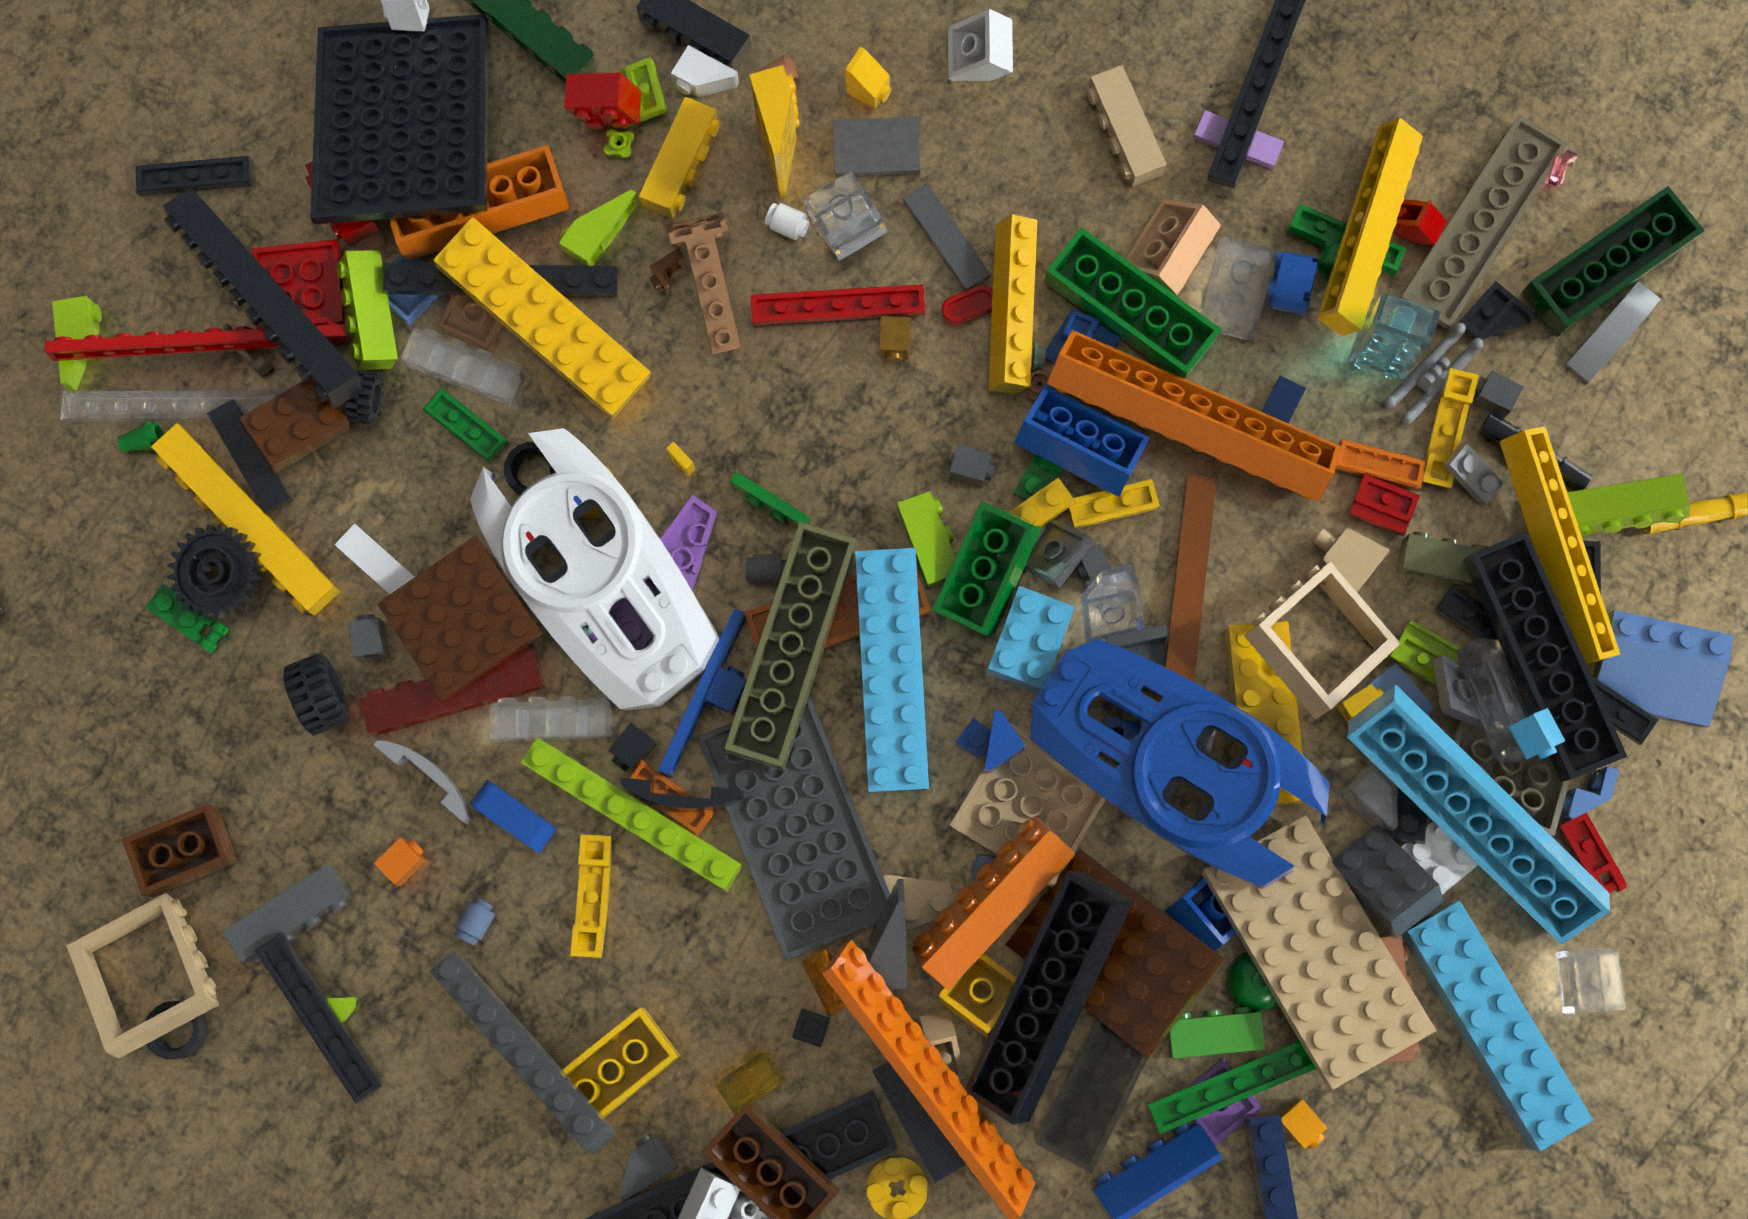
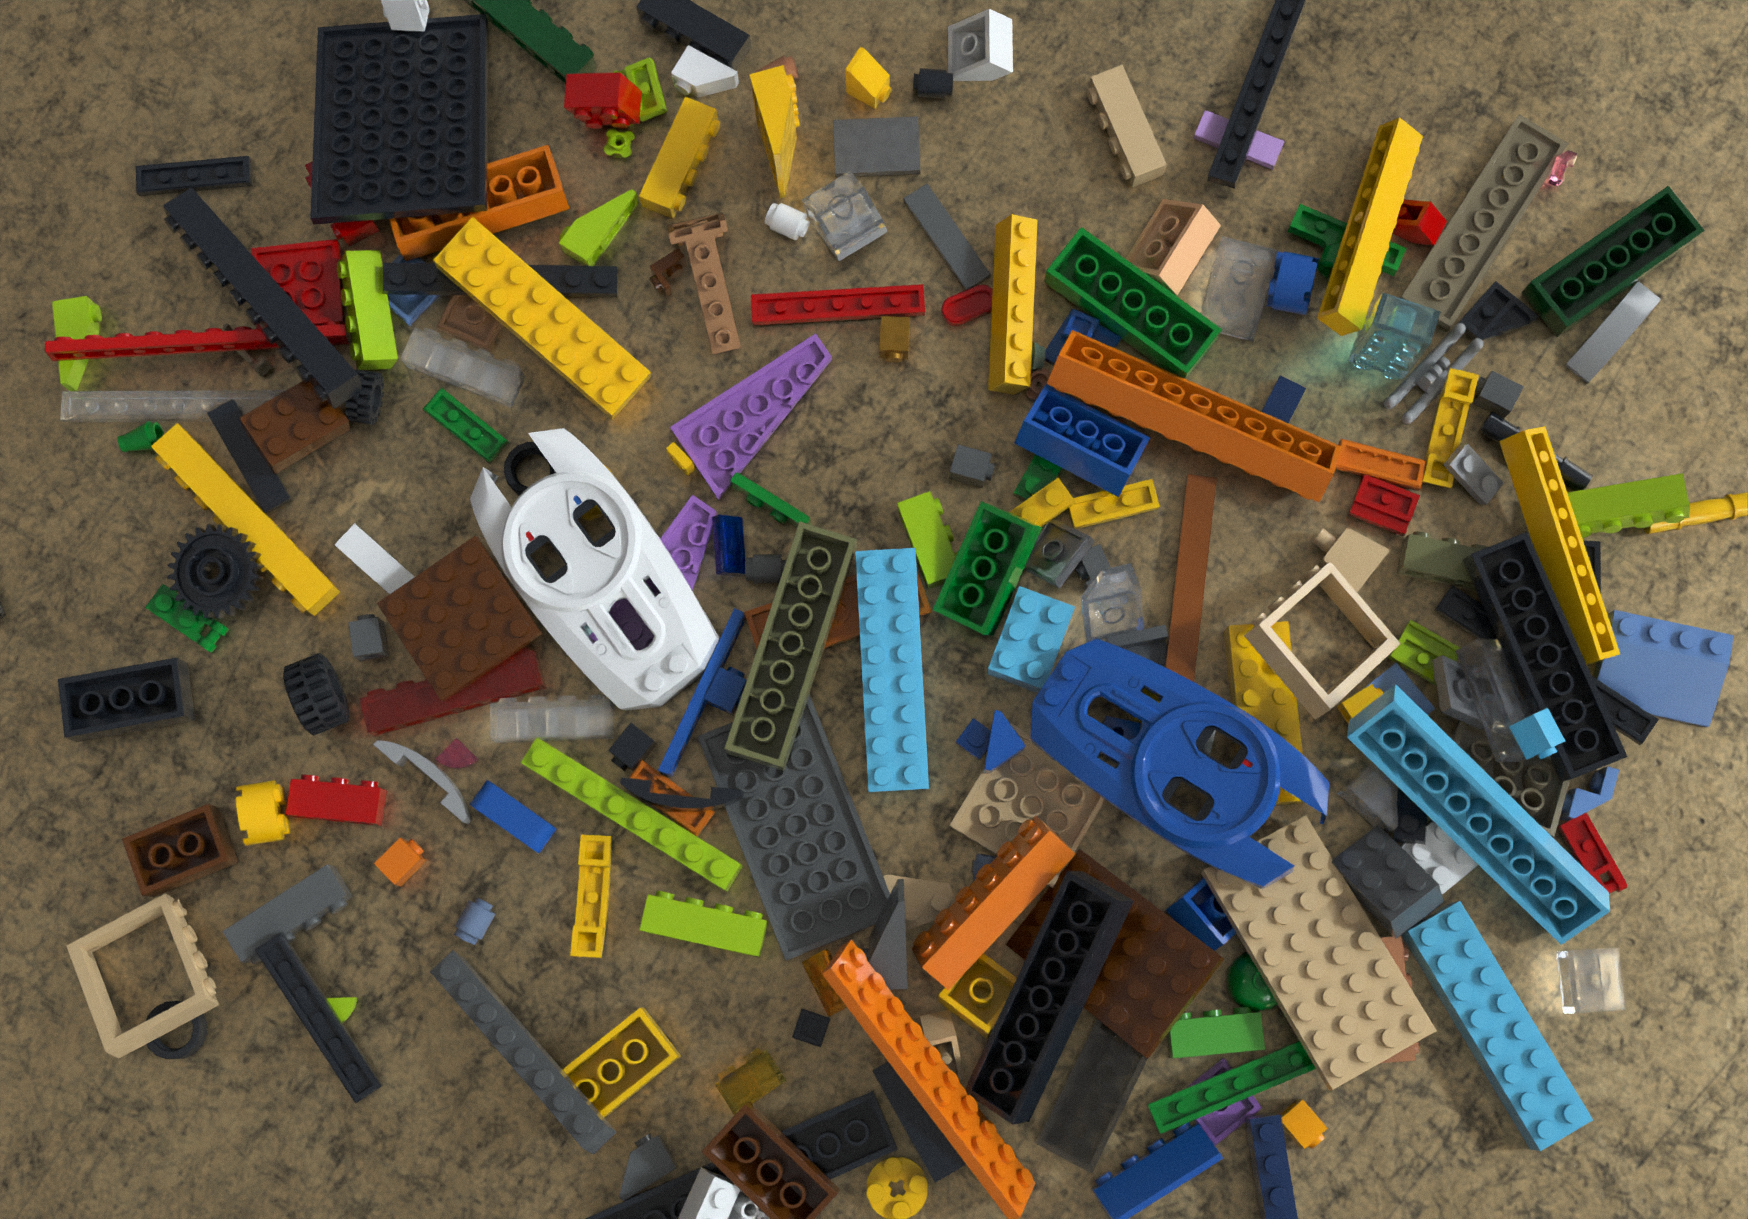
(126, 699): none -> black brick
(261, 812): none -> yellow brick
(336, 800): none -> red brick
(457, 756): none -> clear pink tile
(704, 925): none -> lime brick
(729, 545): none -> clear blue plate
(738, 422): none -> medium lavender wing
(933, 83): none -> black brick

